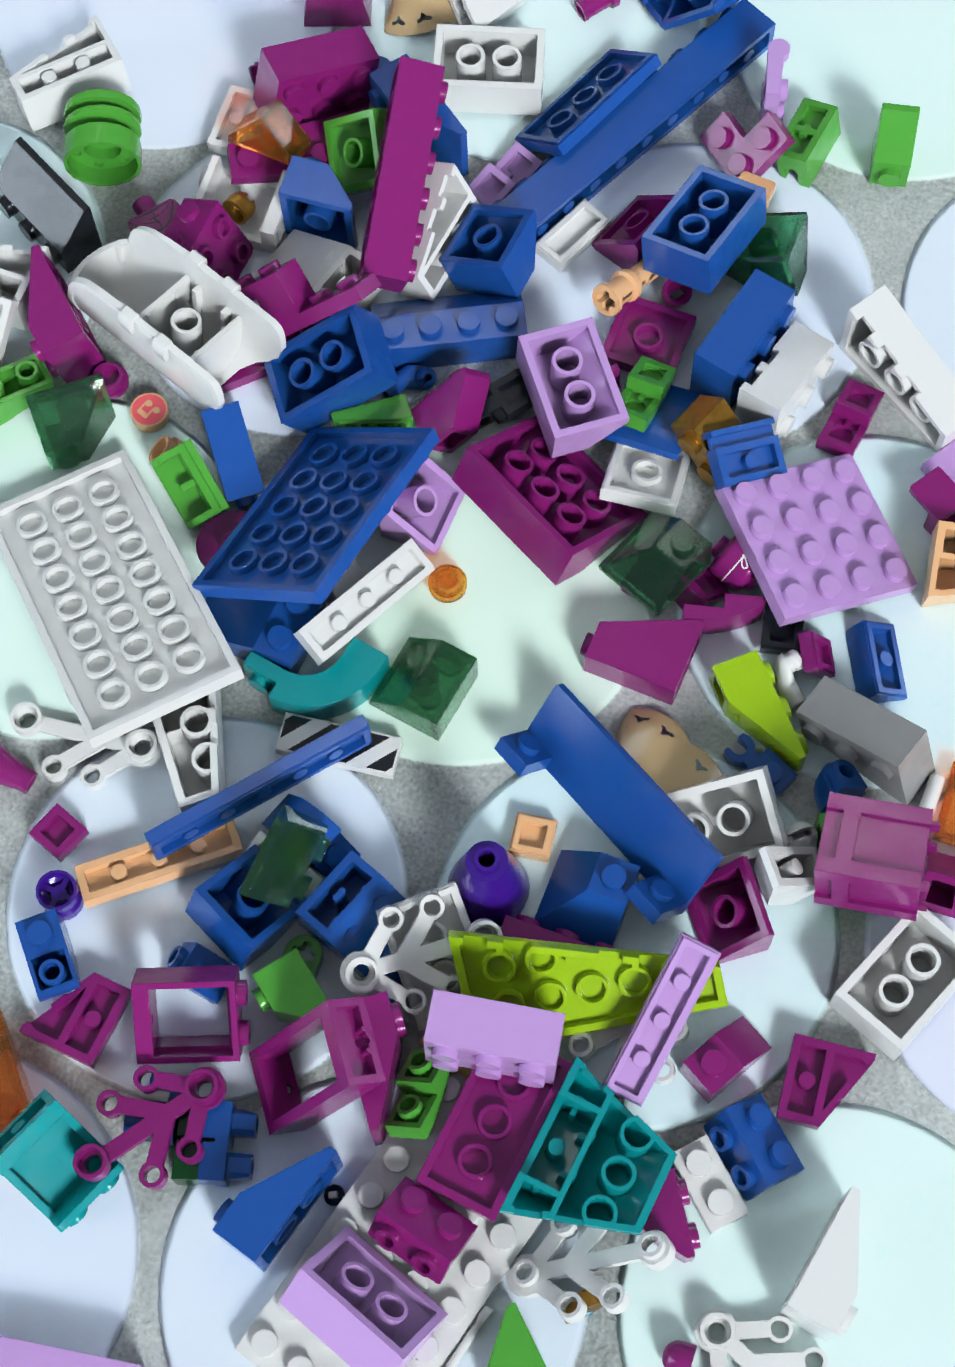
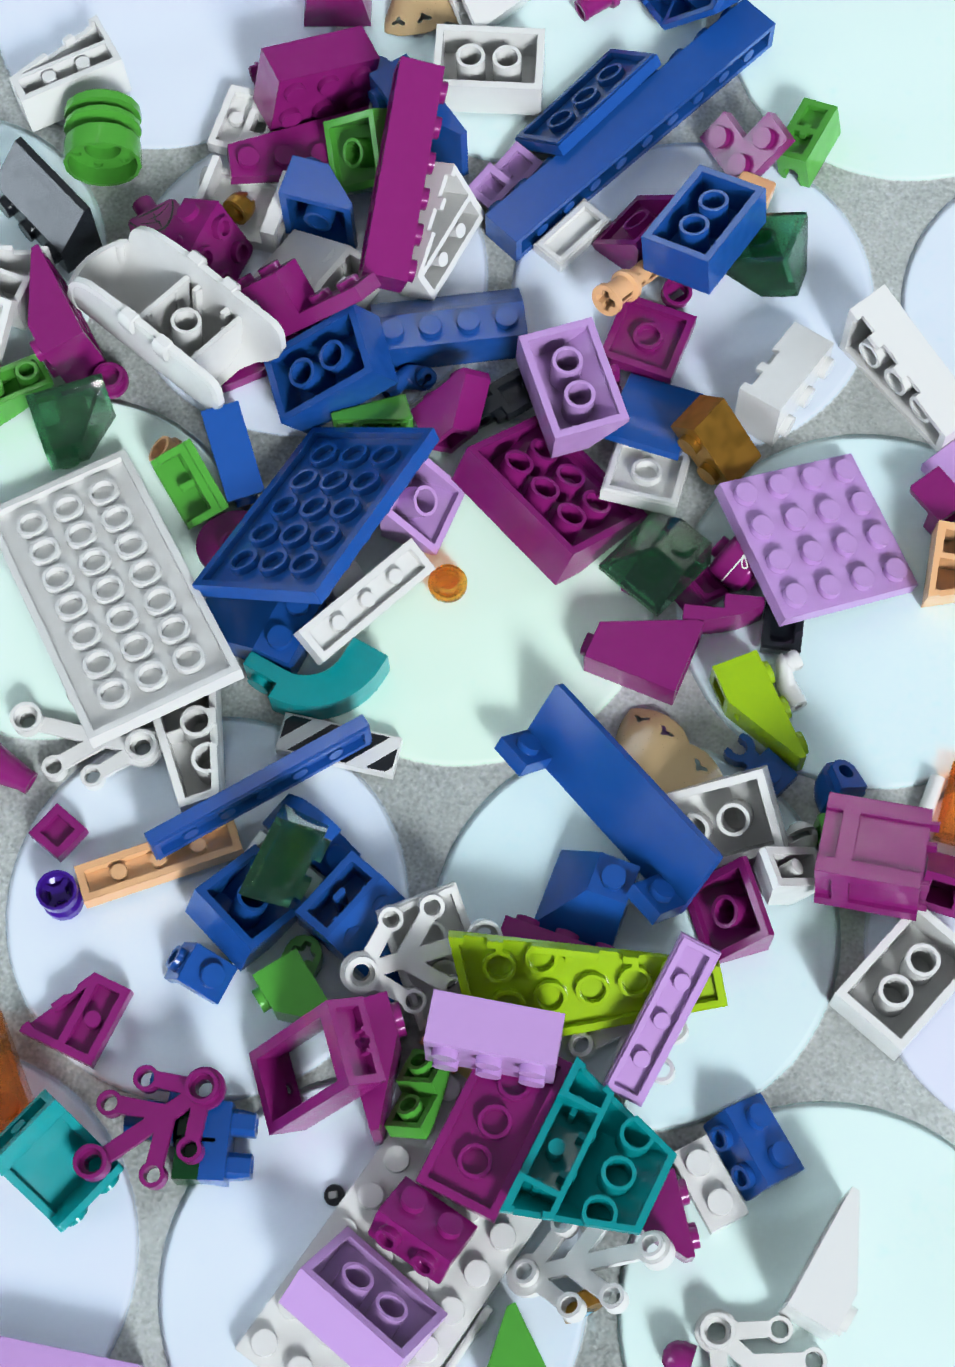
(49, 954): blue slope -> none
(149, 412): tile -> none
(188, 1049): magenta window -> none
(271, 133): clear orange slope -> none
(272, 1210): blue slope -> none
(426, 685): clear green slope -> none
(491, 882): dark purple cone -> none
(492, 250): blue slope -> none
(533, 837): light nougat tile -> none
(646, 390): bright green slope -> none
(724, 1058): magenta slope -> none
(743, 337): blue brick -> none
(744, 453): blue plate -> none
(774, 88): lavender plate -> none
(816, 654): magenta tile -> none
(818, 1079): magenta wing -> none
(849, 418): magenta slope -> none
(870, 737): light grey wedge -> none
(876, 661): blue slope -> none
(893, 144): bright green slope -> none

